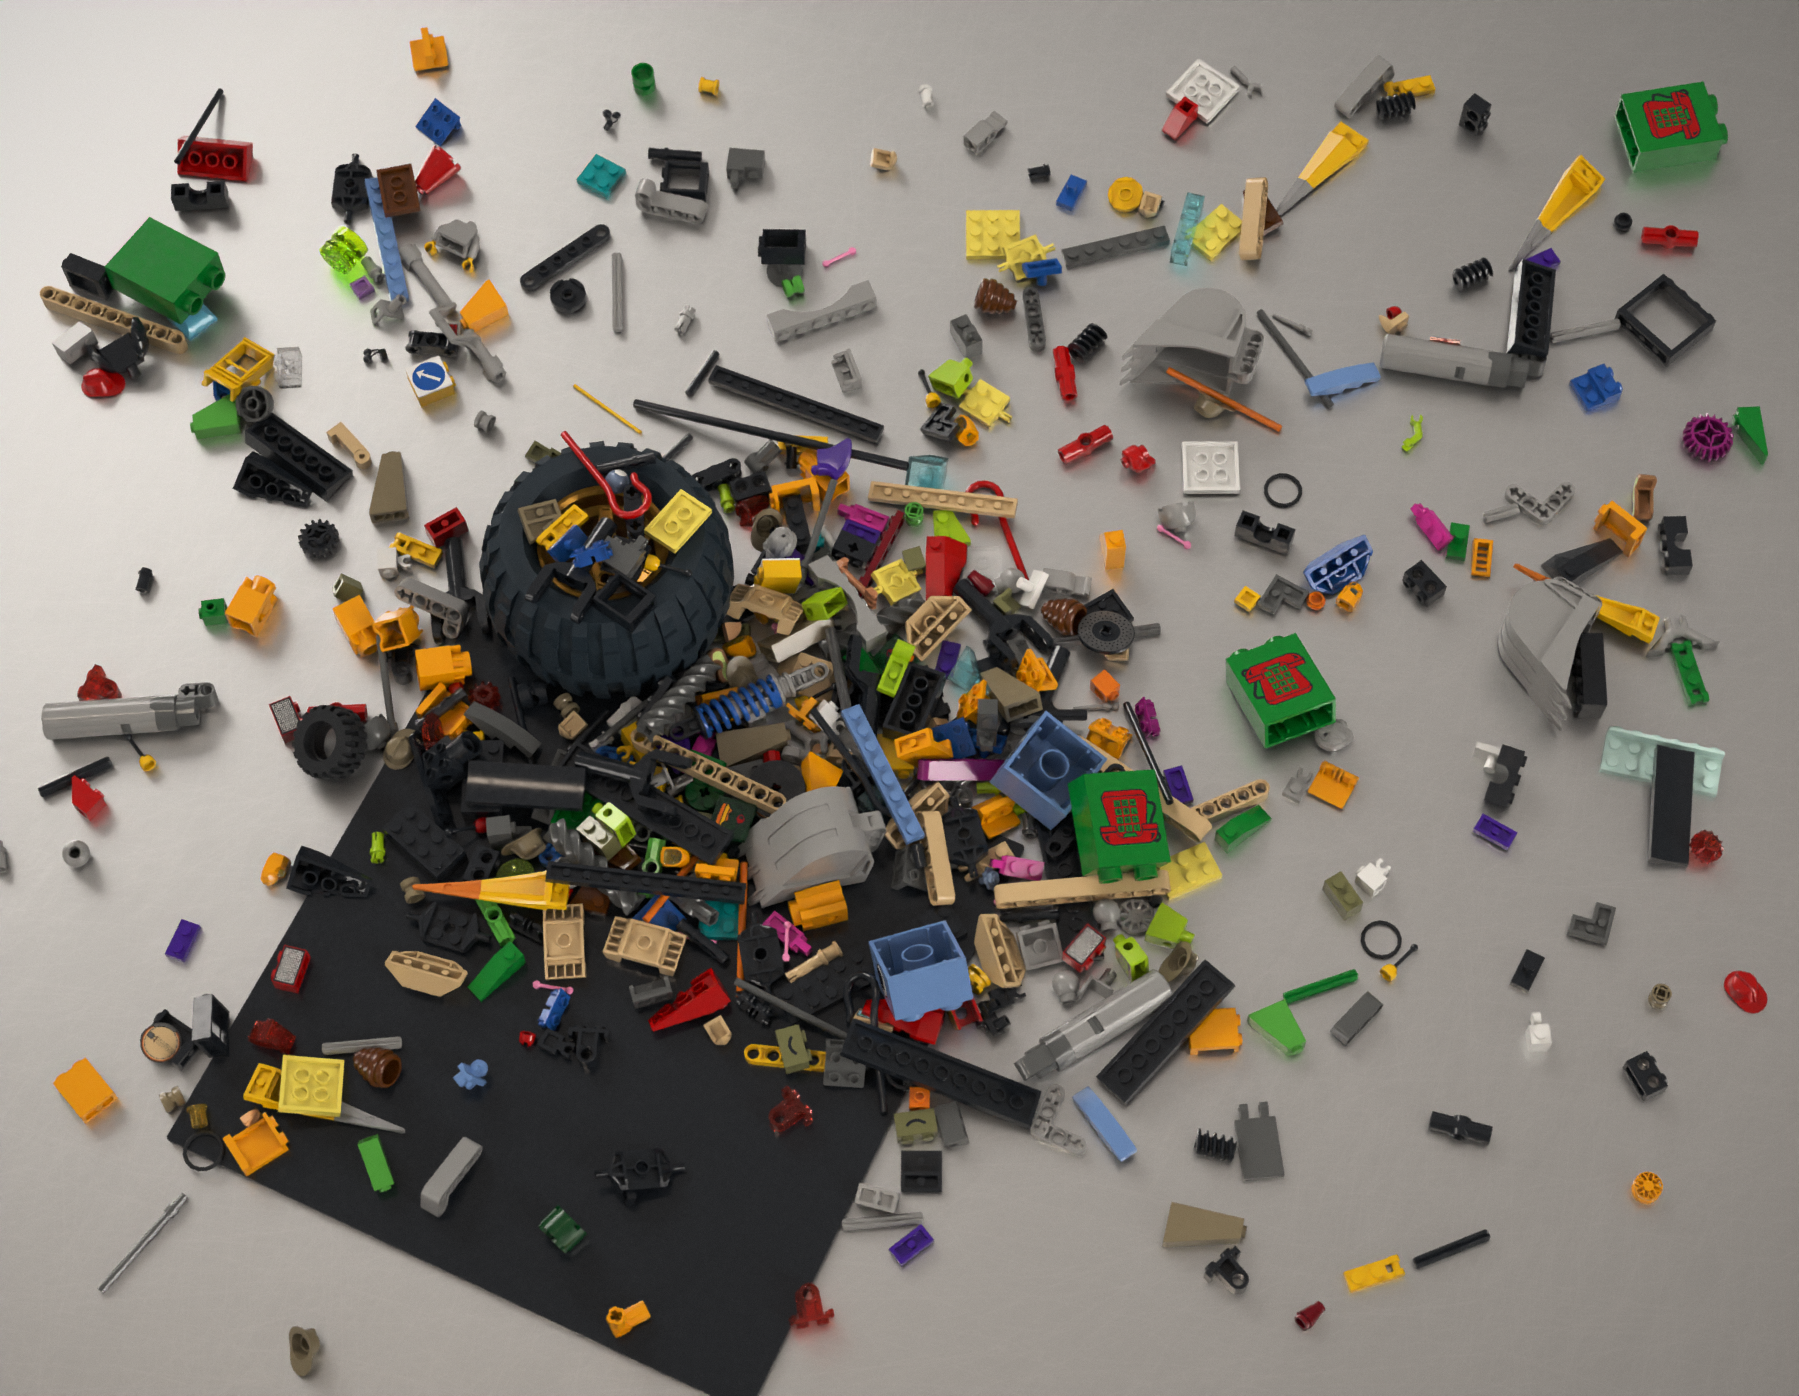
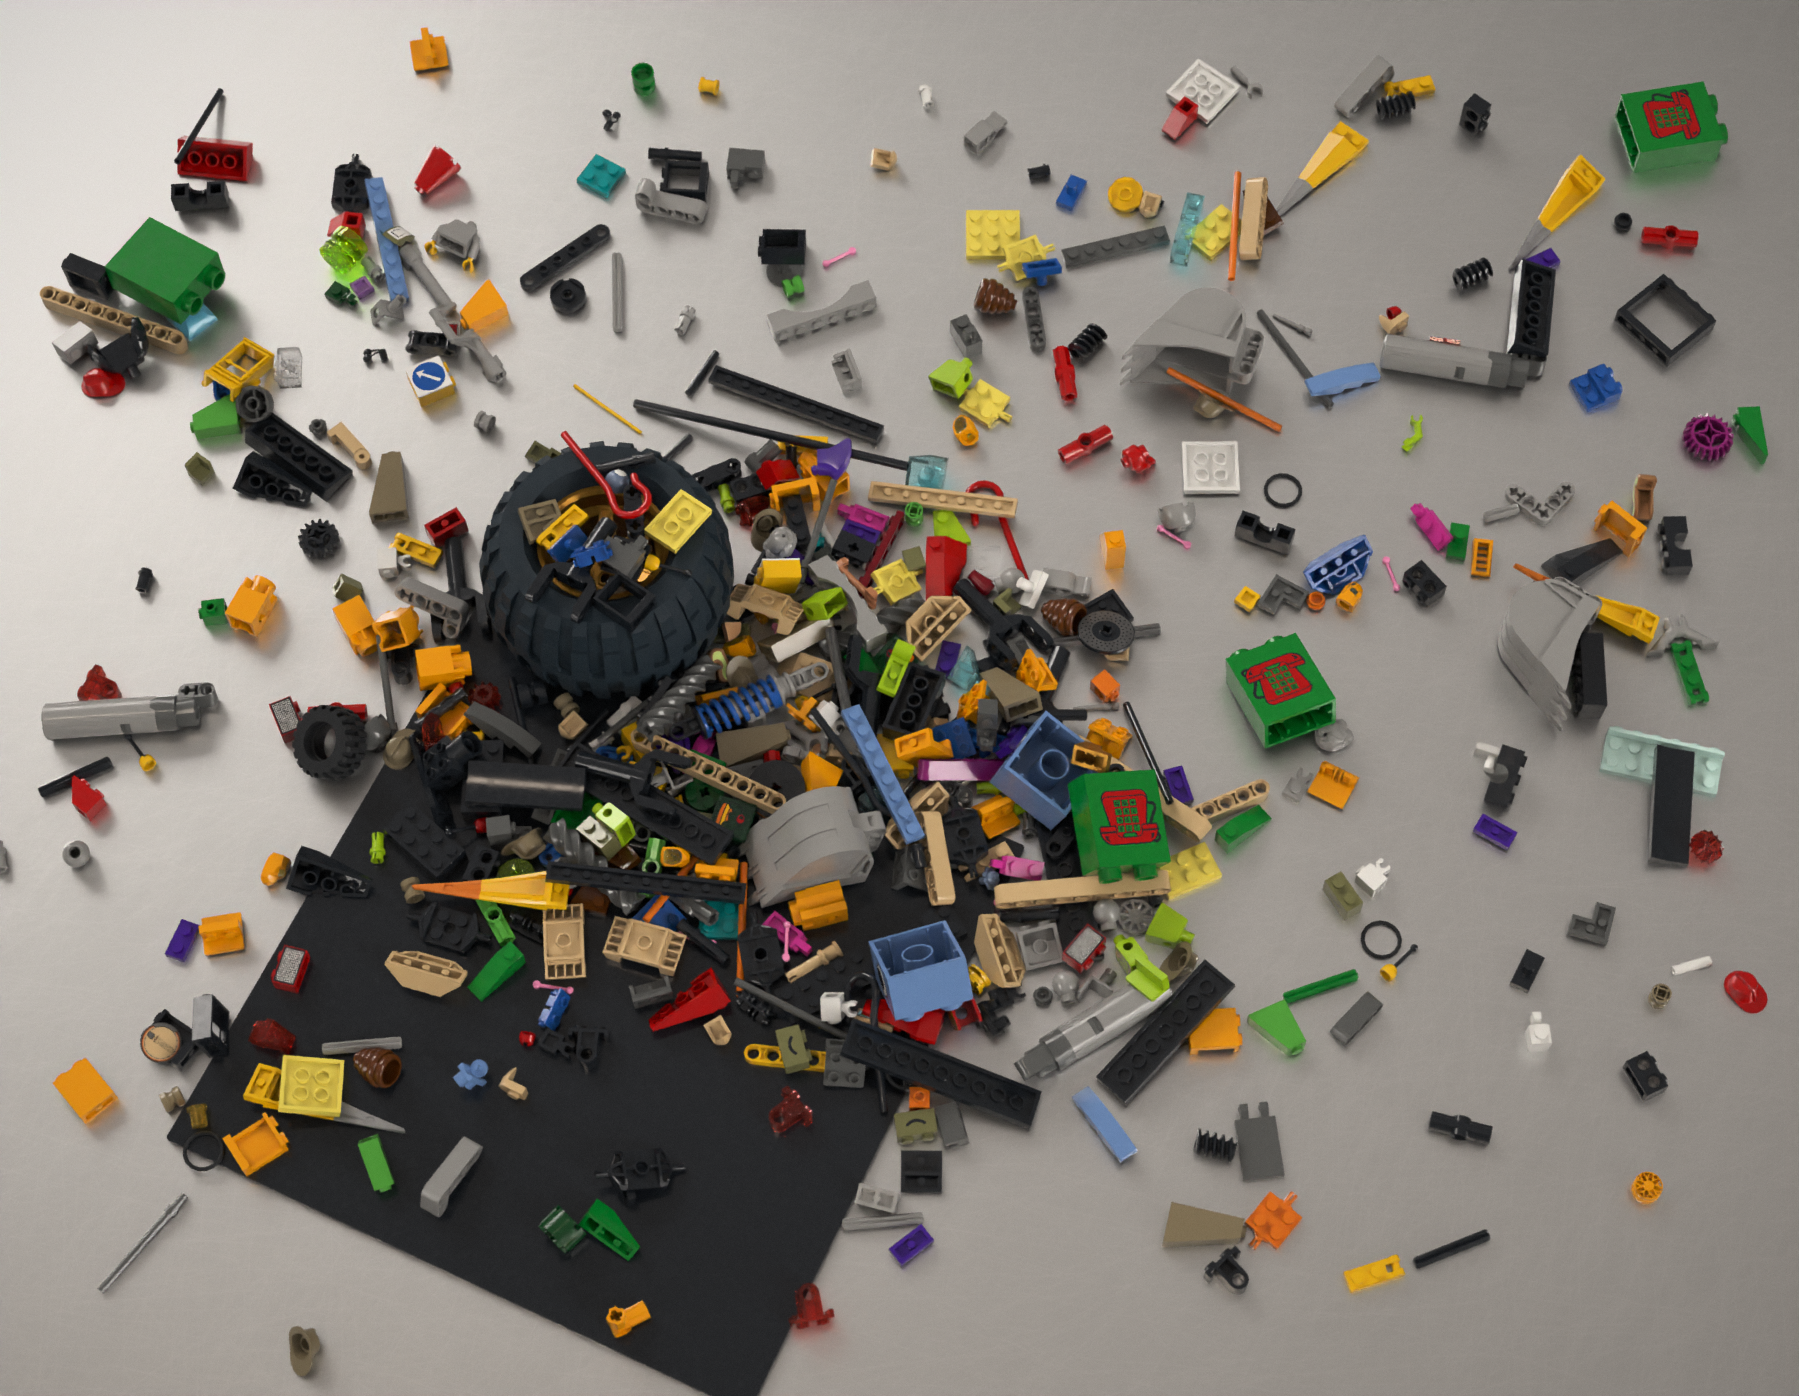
(199, 468): none -> olive panel
(222, 934): none -> light orange bracket
(251, 1117): light nougat tile -> none
(318, 431): none -> dark grey plate
(339, 293): none -> dark green plate
(351, 220): none -> red slope
(398, 190): reddish brown plate -> none
(398, 235): none -> slope
(438, 122): blue hinge -> none
(512, 1088): none -> tan plate
(609, 1229): none -> green slope
(776, 473): none -> red brick
(834, 1007): none -> white brick
(932, 399): yellow hinge -> none
(939, 423): black plate -> none
(1009, 743): none -> dark purple plate
(1043, 991): none -> dark grey plate
(1050, 1129): light grey beam -> none
(1091, 757): none -> pearl gold arch
(1145, 710): magenta hinge -> none
(1148, 979): none -> lime panel
(1234, 226): none -> orange piece
(1272, 1220): none -> orange plate
(1308, 1316): dark red cone -> none
(1386, 560): none -> bright pink hinge
(1585, 330): light grey axle -> none
(1691, 965): none -> white piece

